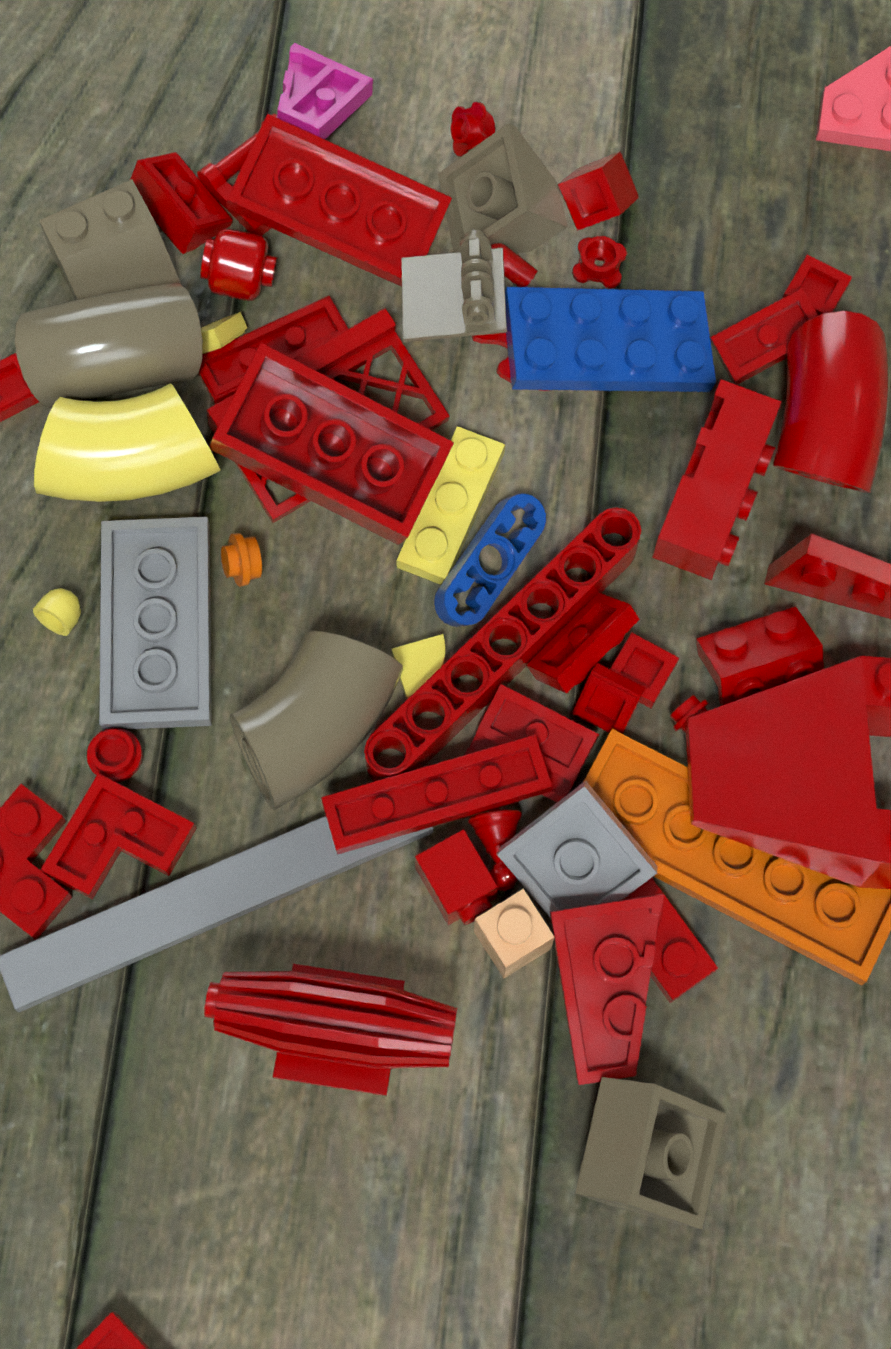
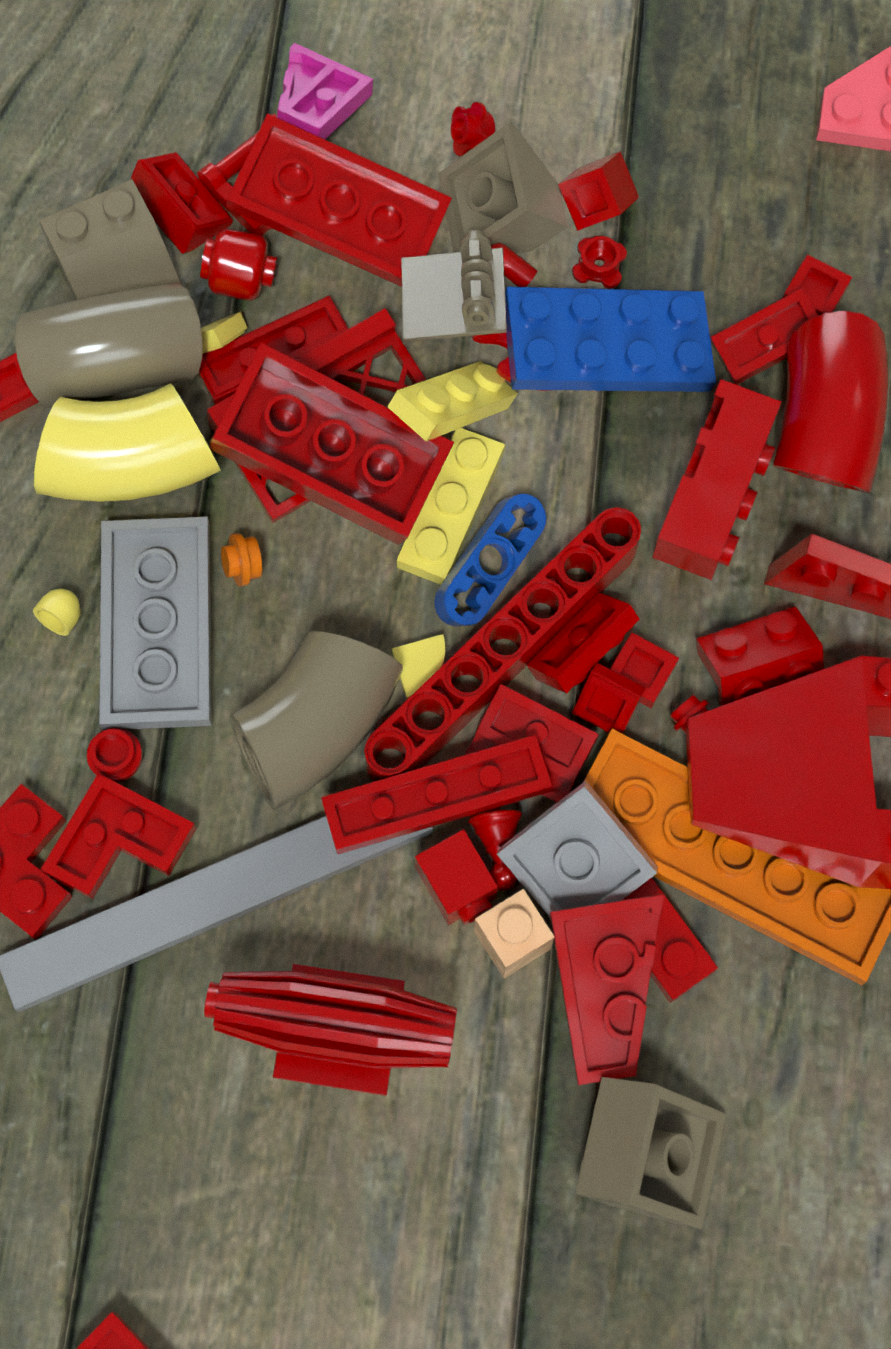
(452, 400): none -> light yellow plate

